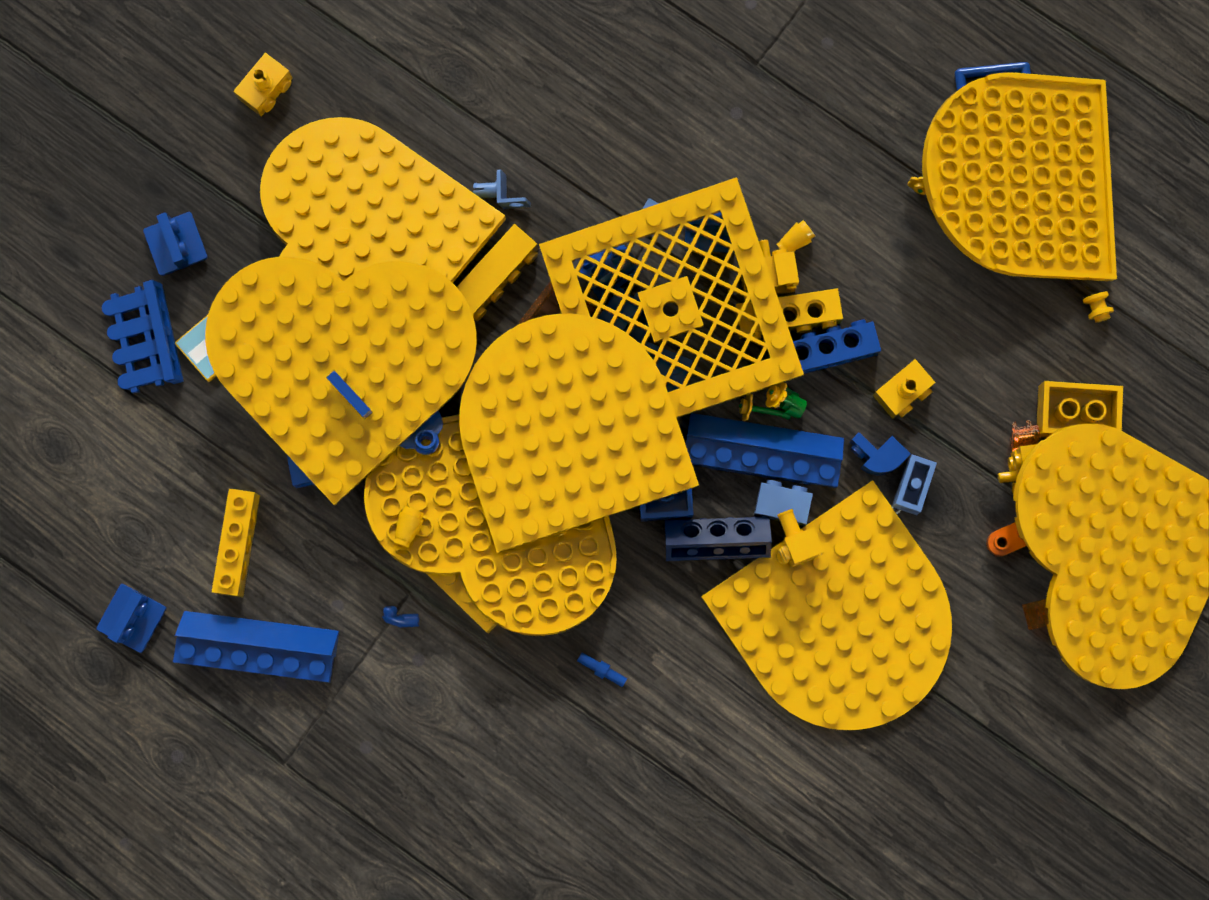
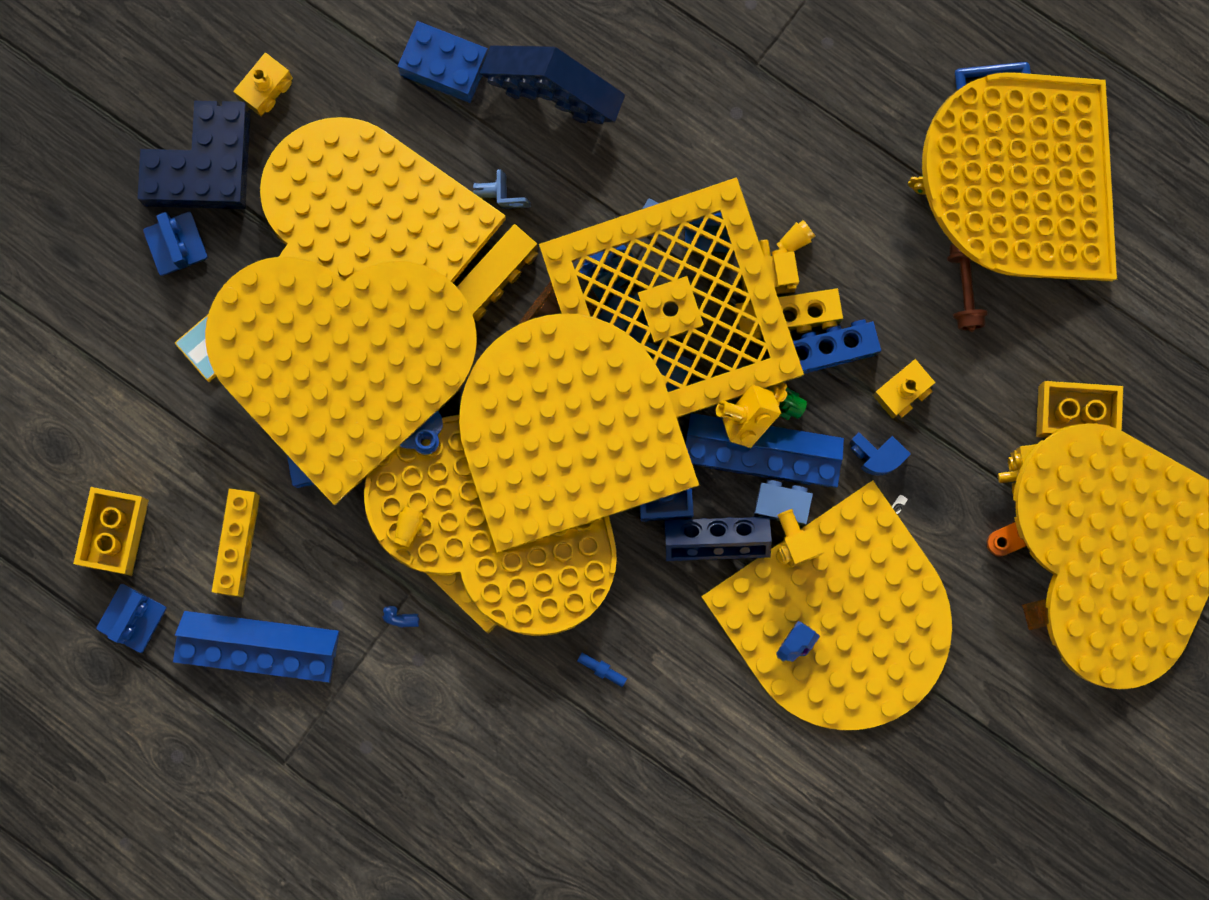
(111, 531): none -> yellow brick
(162, 345): blue fence -> none
(209, 173): none -> dark blue piece
(349, 394): blue tile -> none
(443, 61): none -> blue brick
(553, 77): none -> dark blue piece
(749, 416): none -> yellow brick
(797, 643): none -> blue rock
(914, 484): medium blue brick -> none
(970, 318): none -> copper piece
(1024, 435): clear orange tile -> none
(1100, 311): yellow wheel -> none

